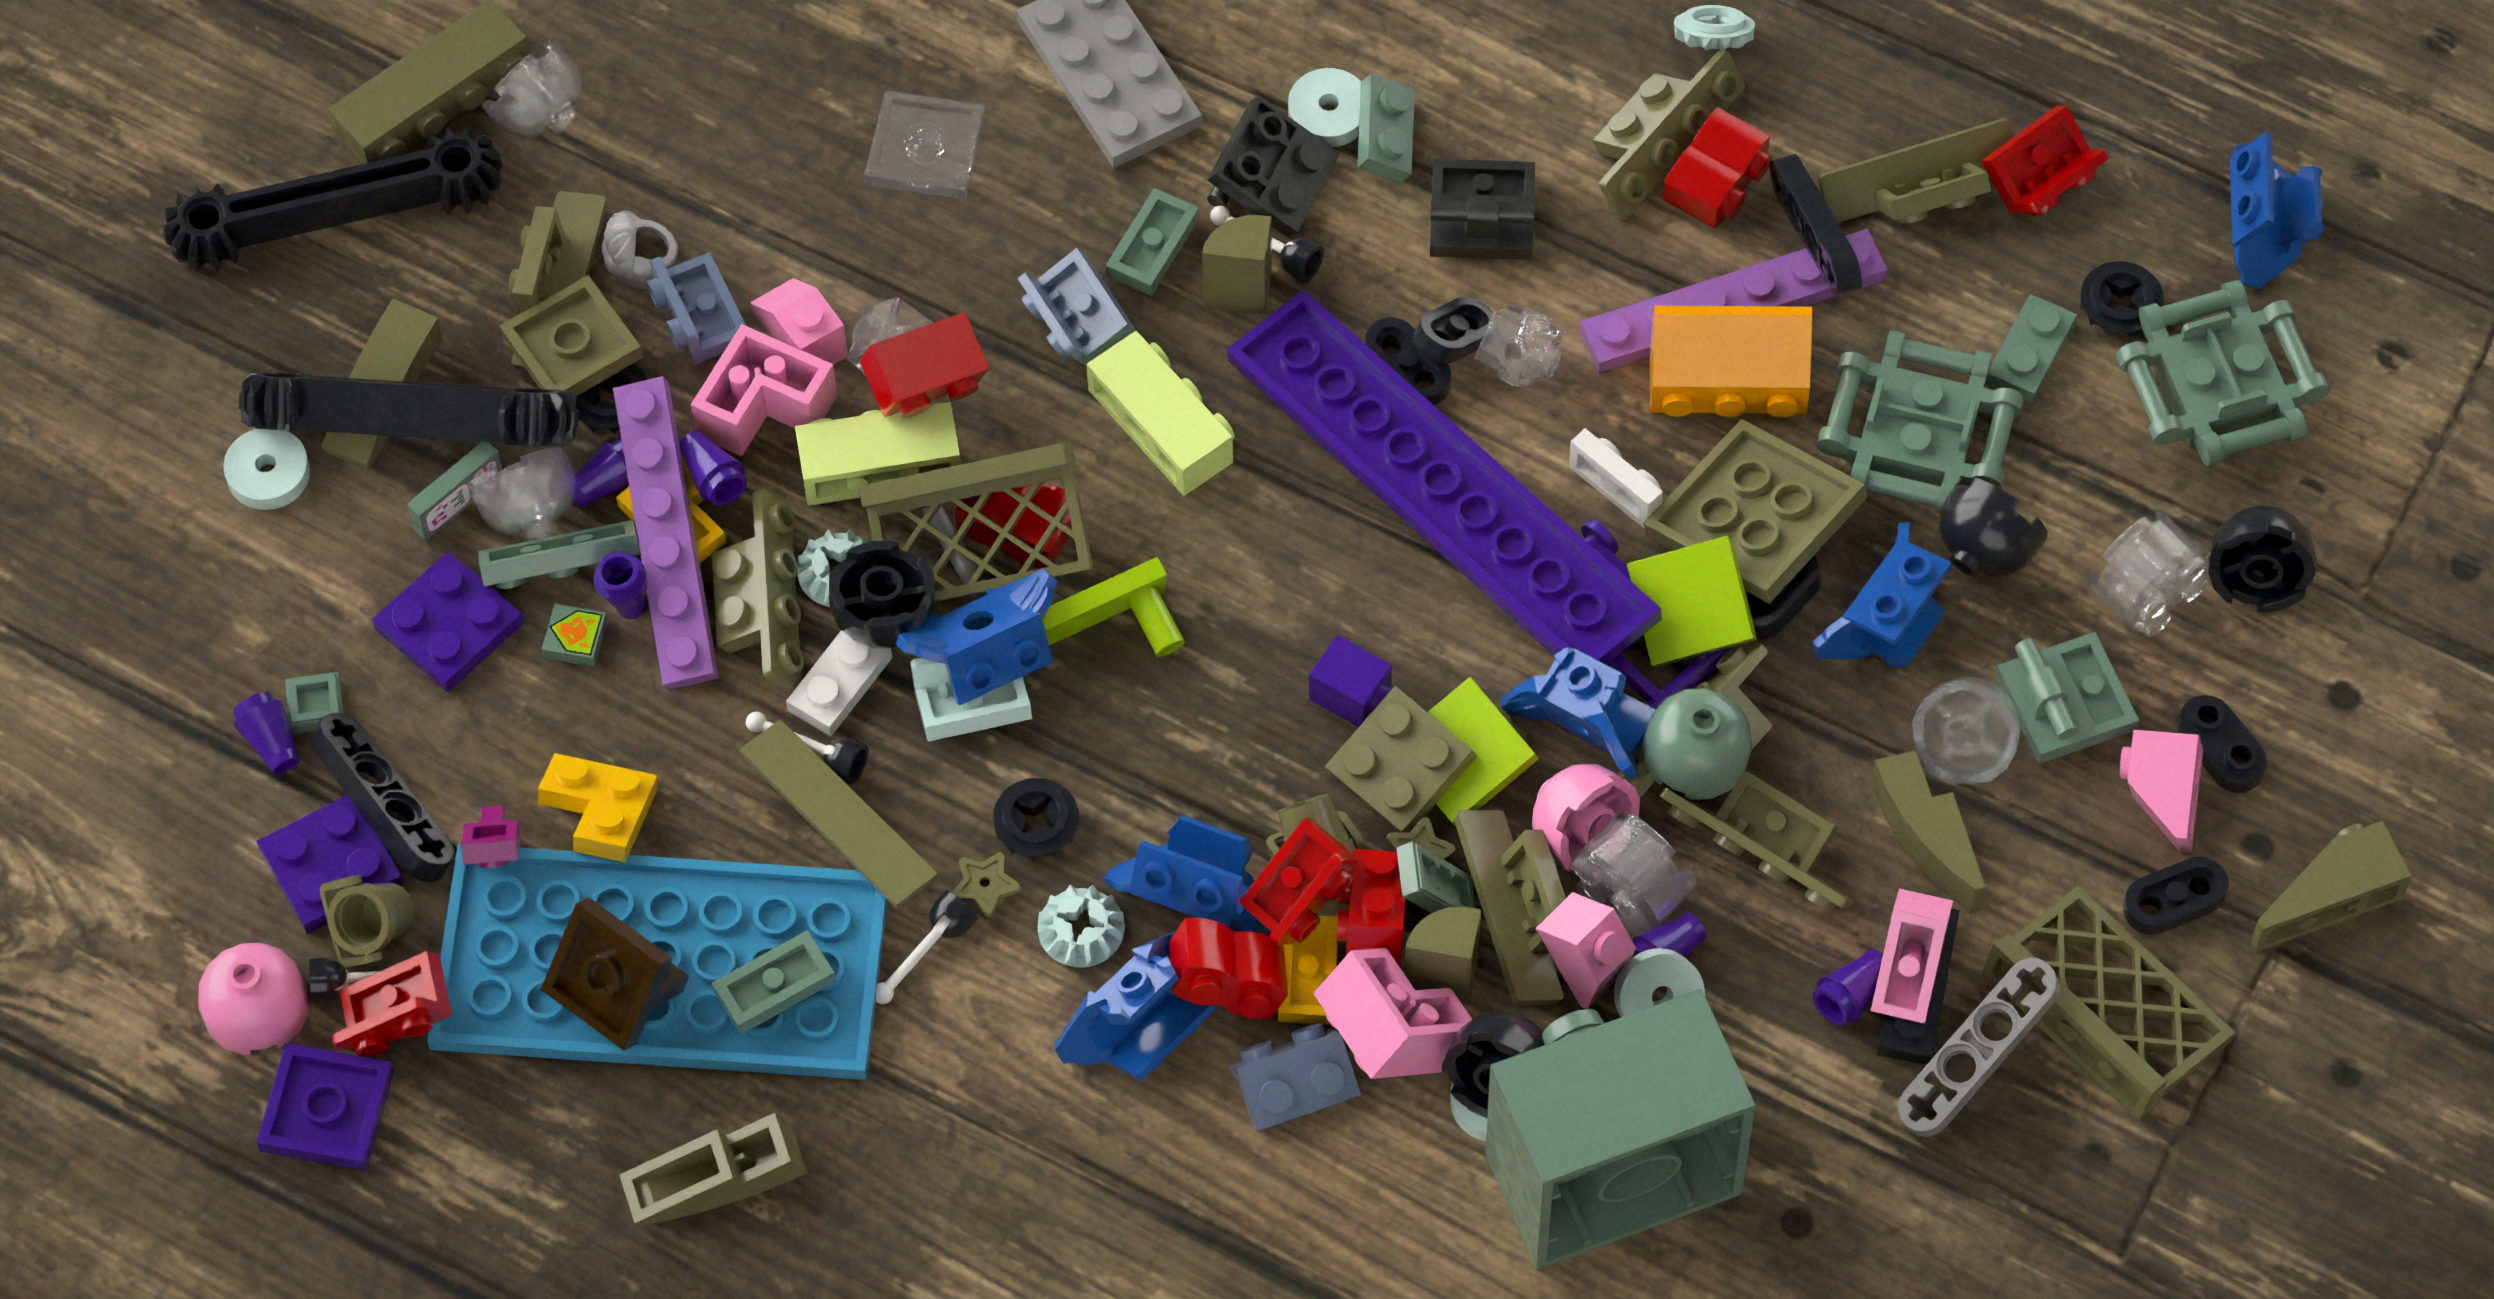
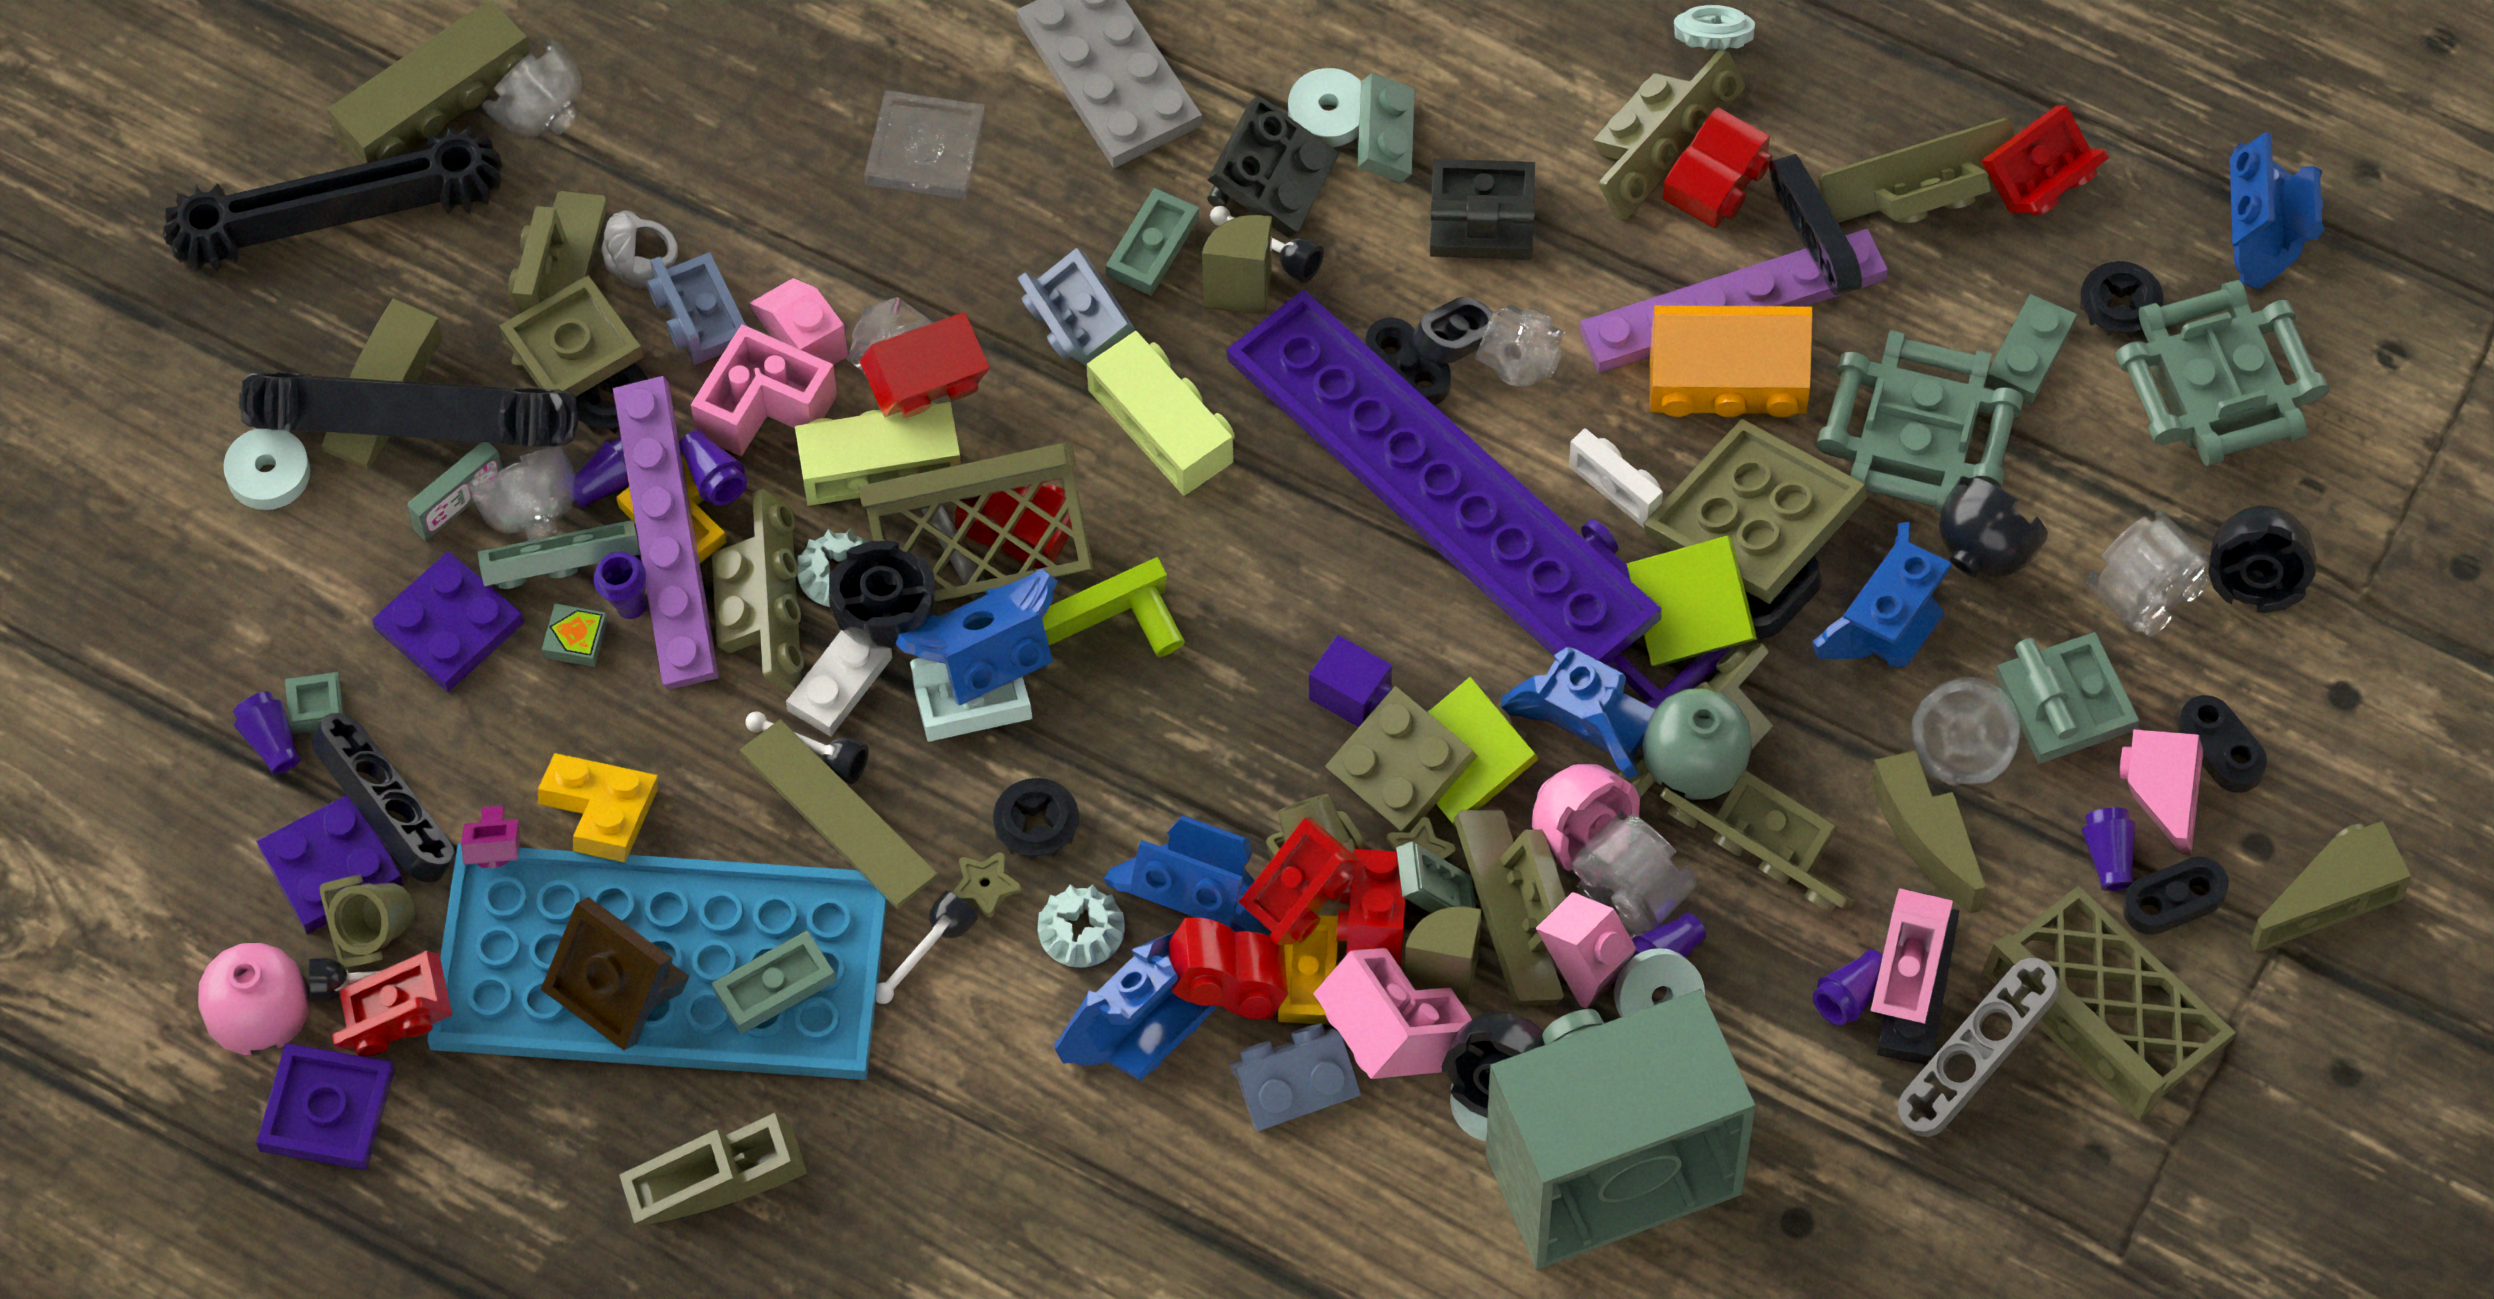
(2111, 845): none -> dark purple cone

